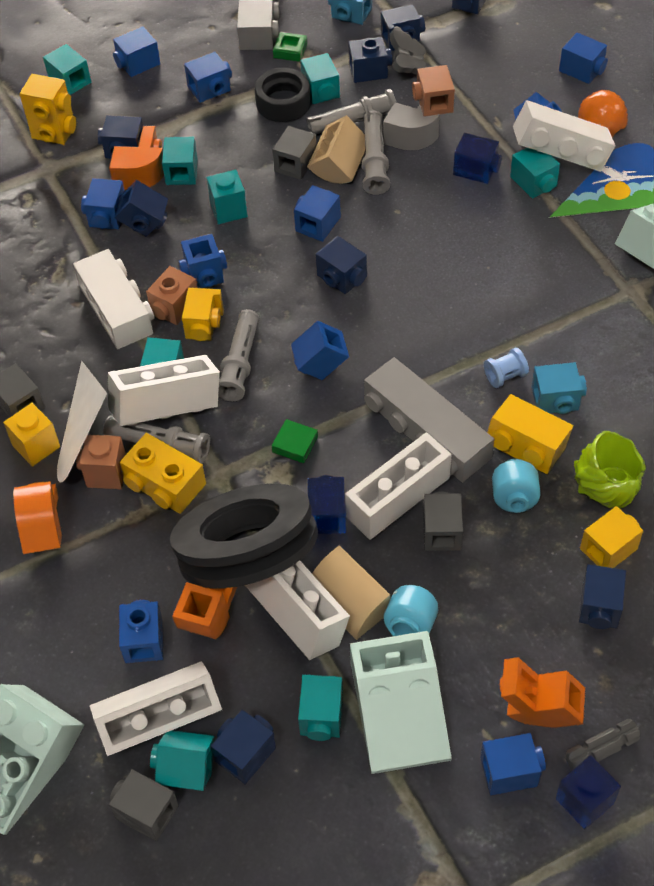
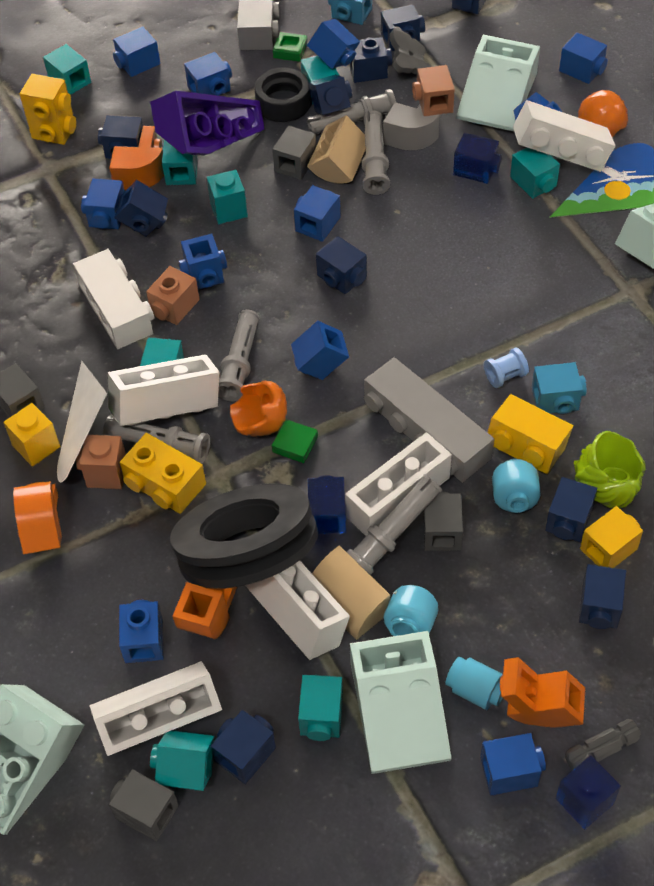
(202, 313): yellow brick -> none
(204, 121): none -> dark purple wedge
(259, 409): none -> orange hair
(330, 94): none -> dark blue brick
(334, 44): none -> blue brick
(382, 537): none -> light grey pin
(475, 682): none -> medium azure brick
(498, 82): none -> light aqua slope
(571, 509): none -> dark blue brick

